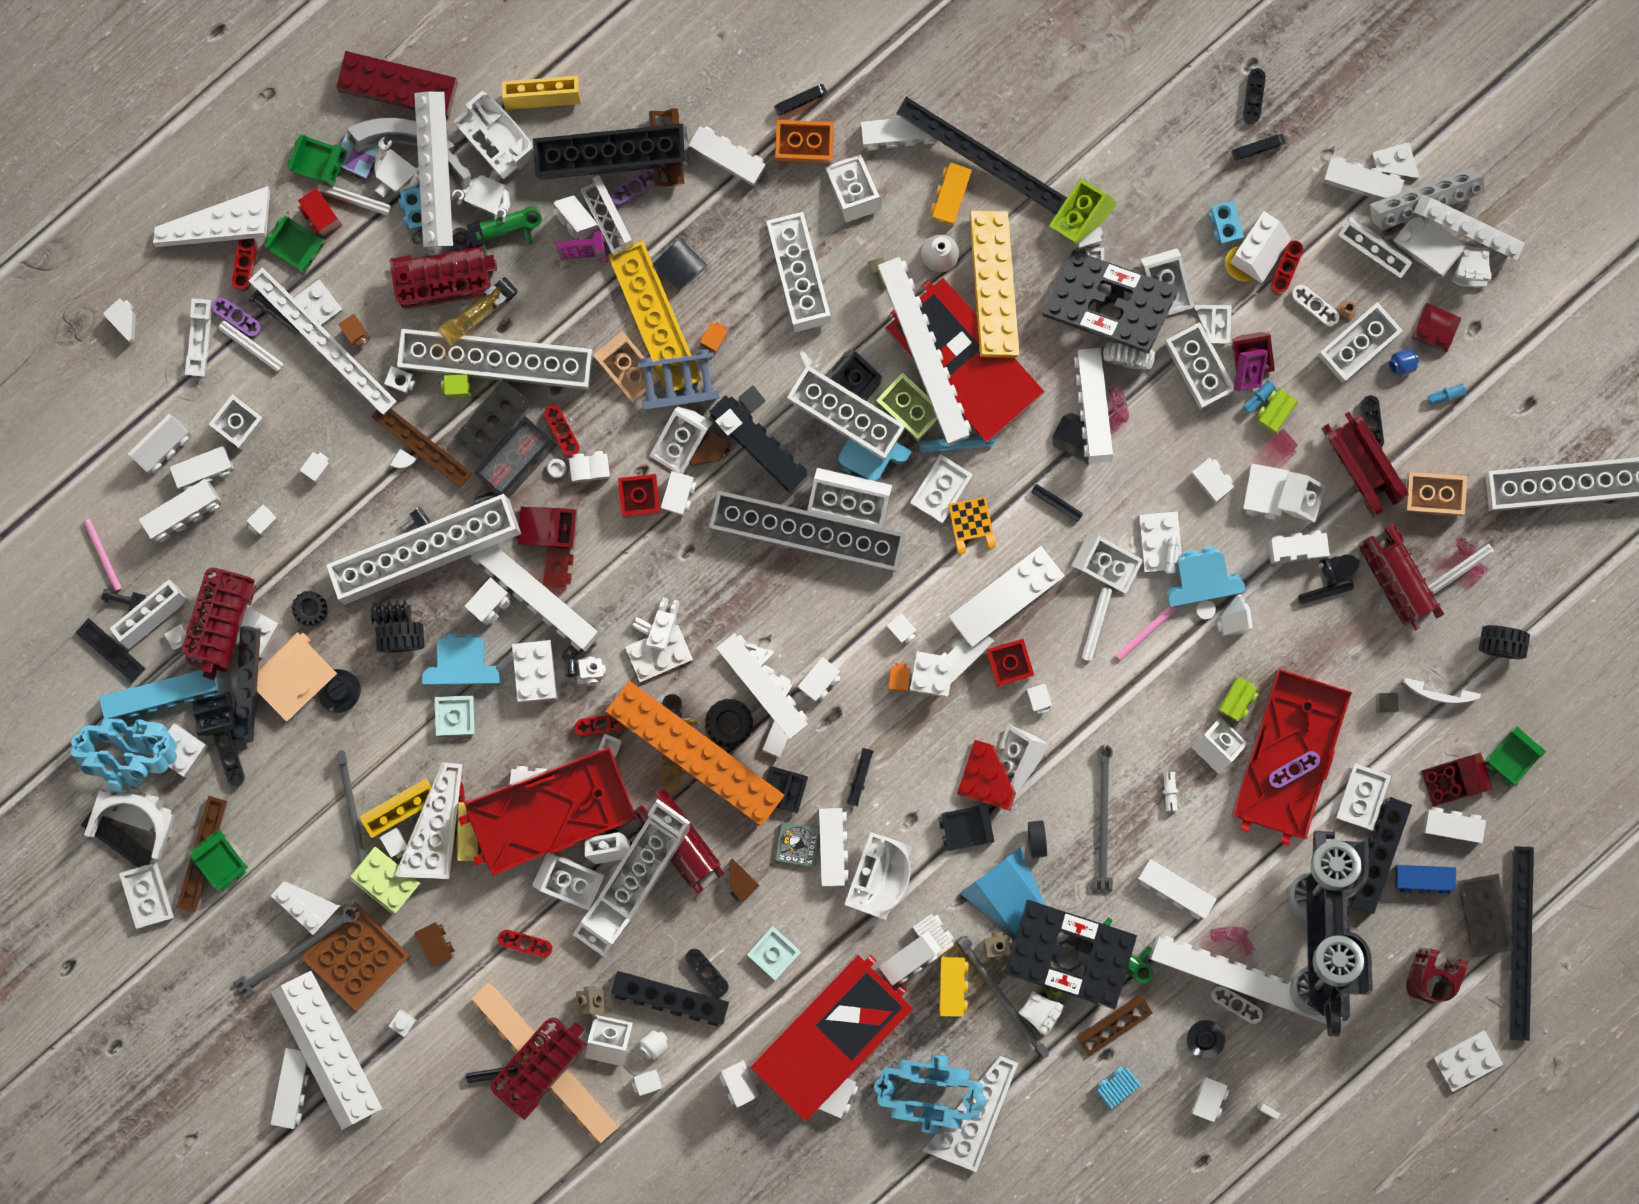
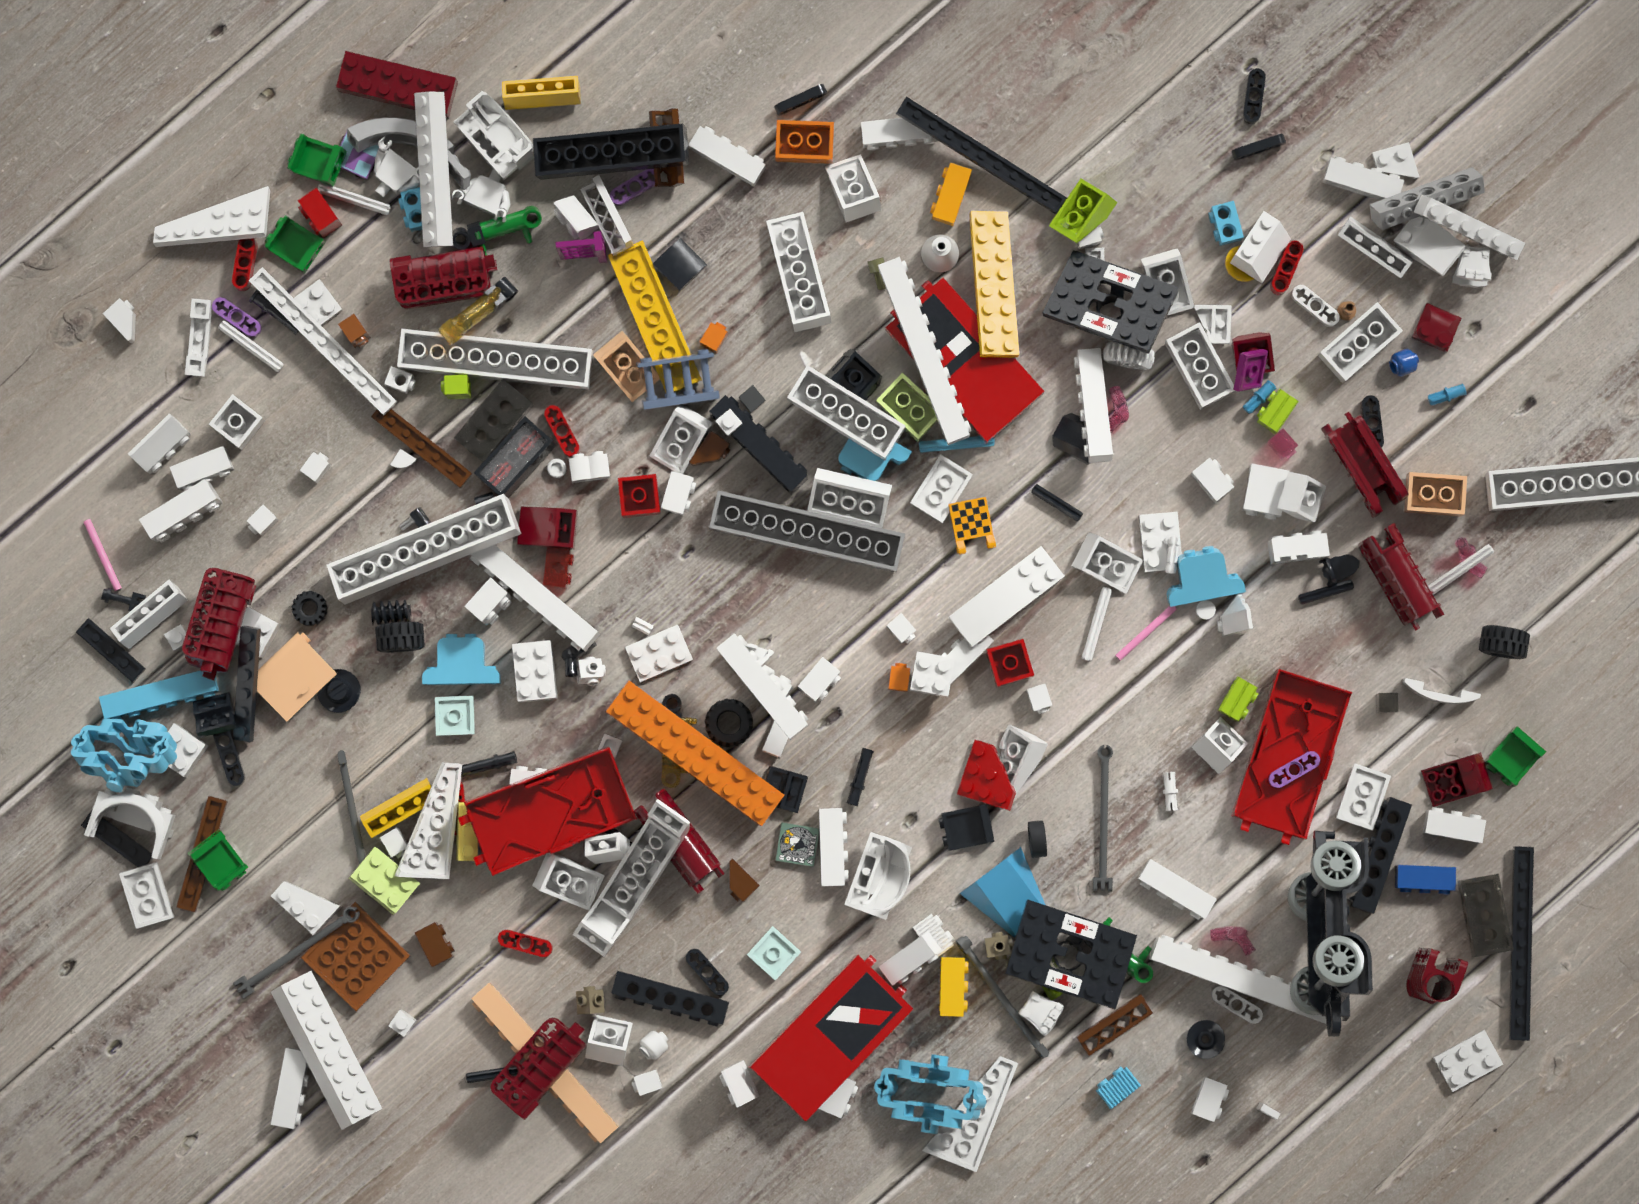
(496, 761): none -> black pin
(589, 730): red beam -> none
(663, 625): white hinge -> none

